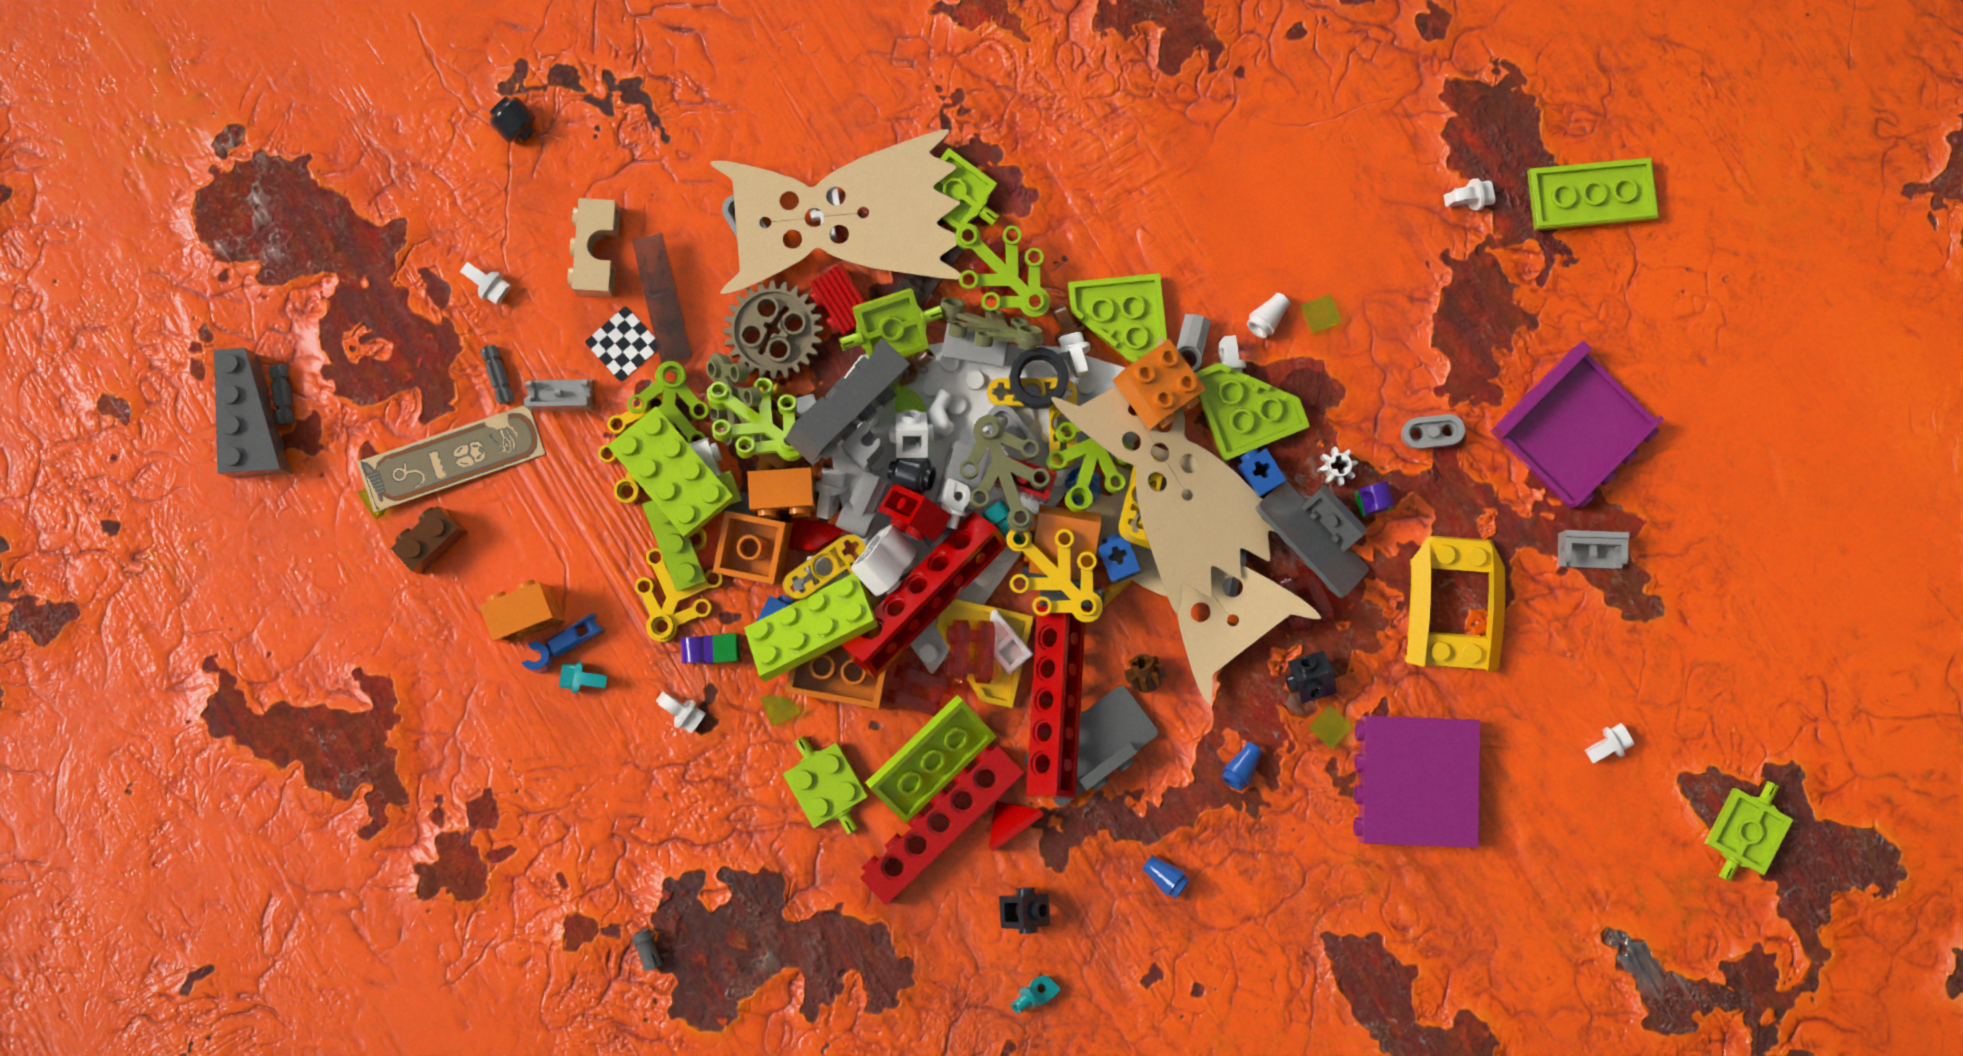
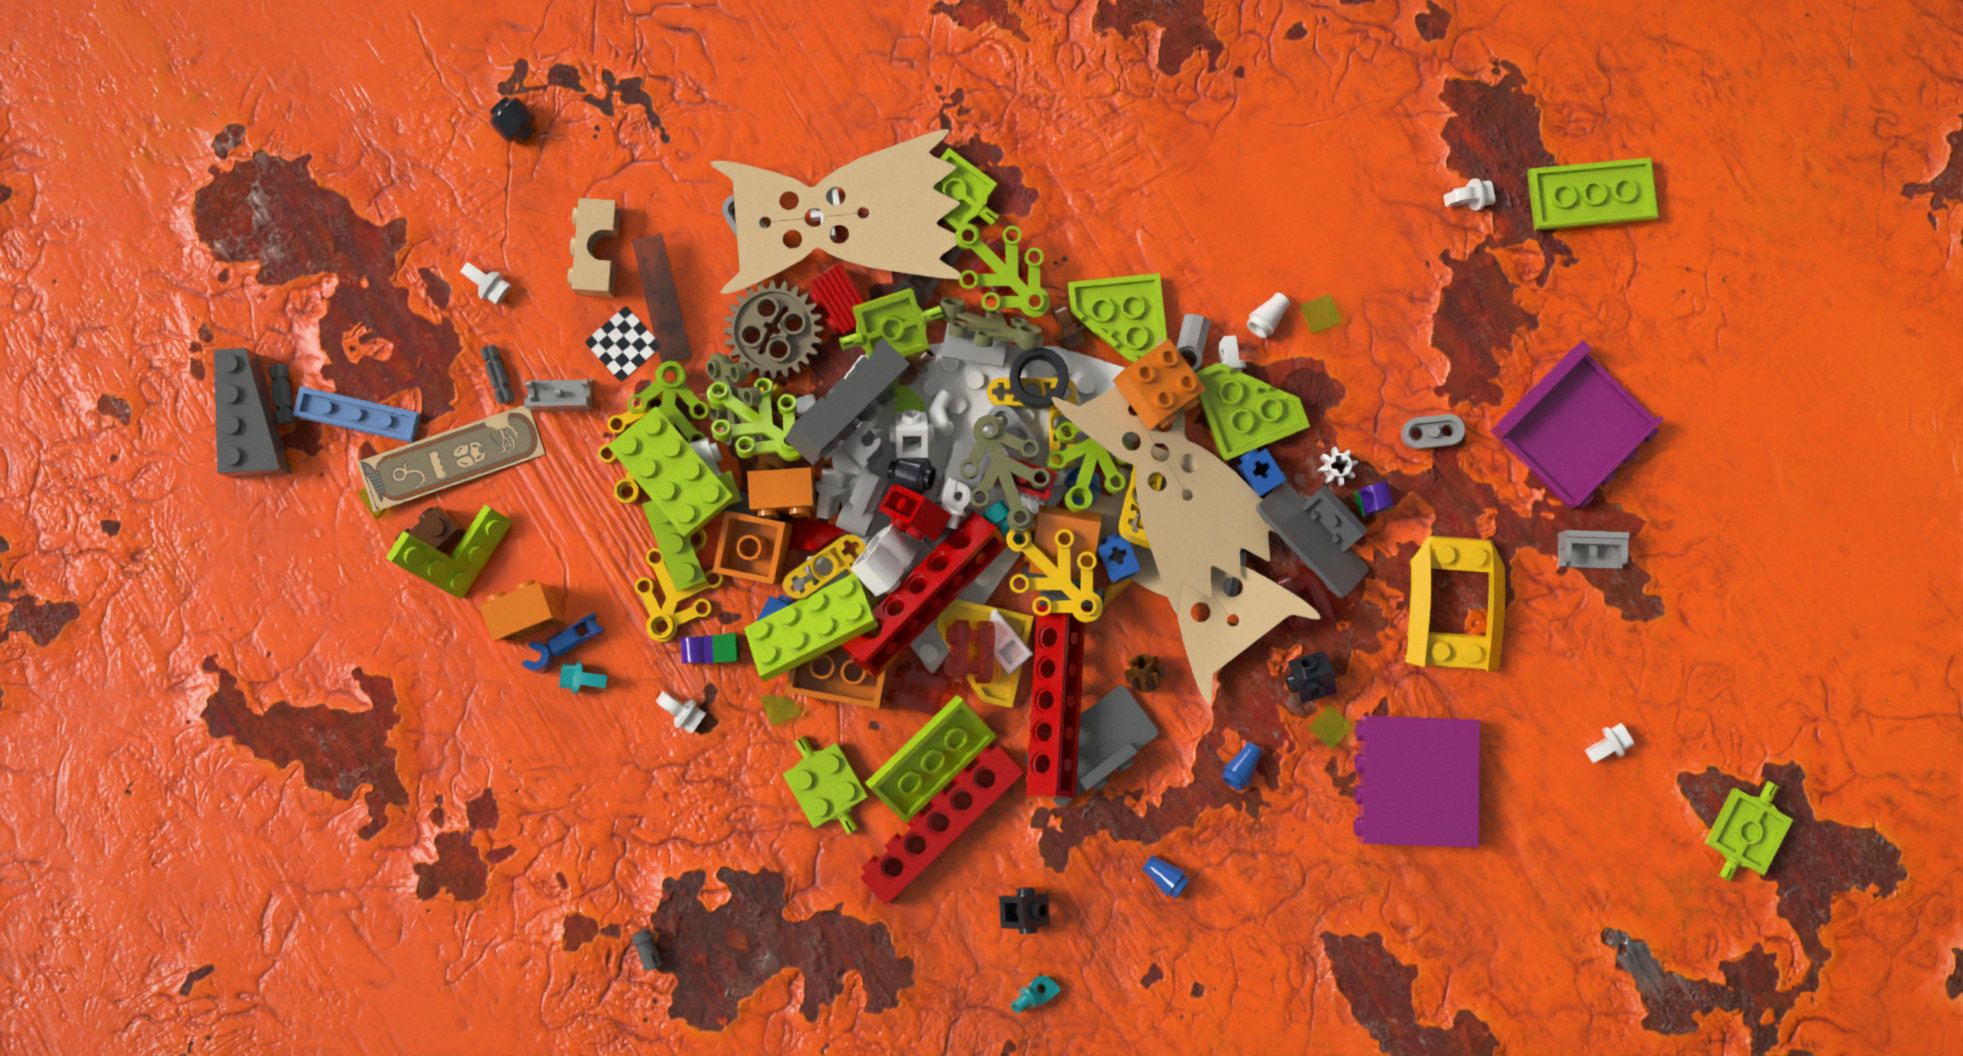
(357, 415): none -> medium blue tile
(460, 569): none -> lime plate
(1009, 821): red slope -> none
(1074, 348): white piece -> none

